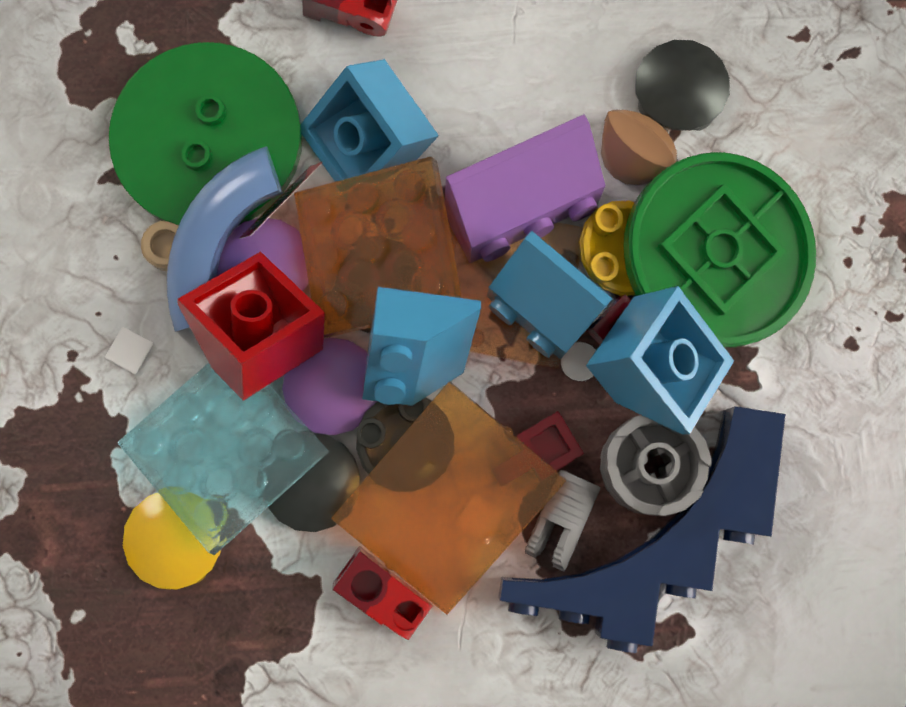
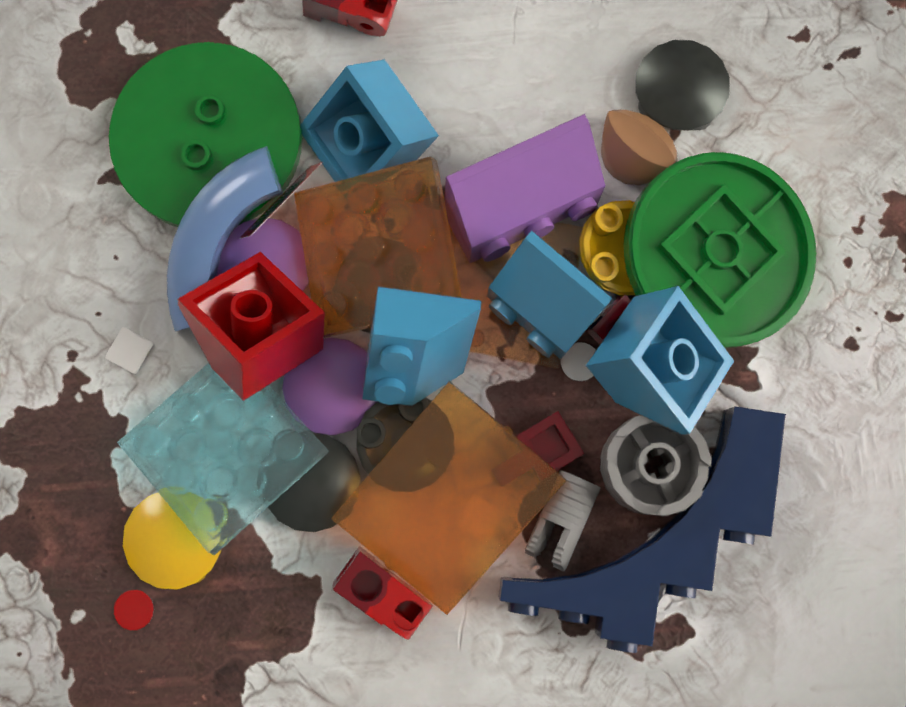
(133, 609): none -> red sticker
(157, 243): tan tile -> none

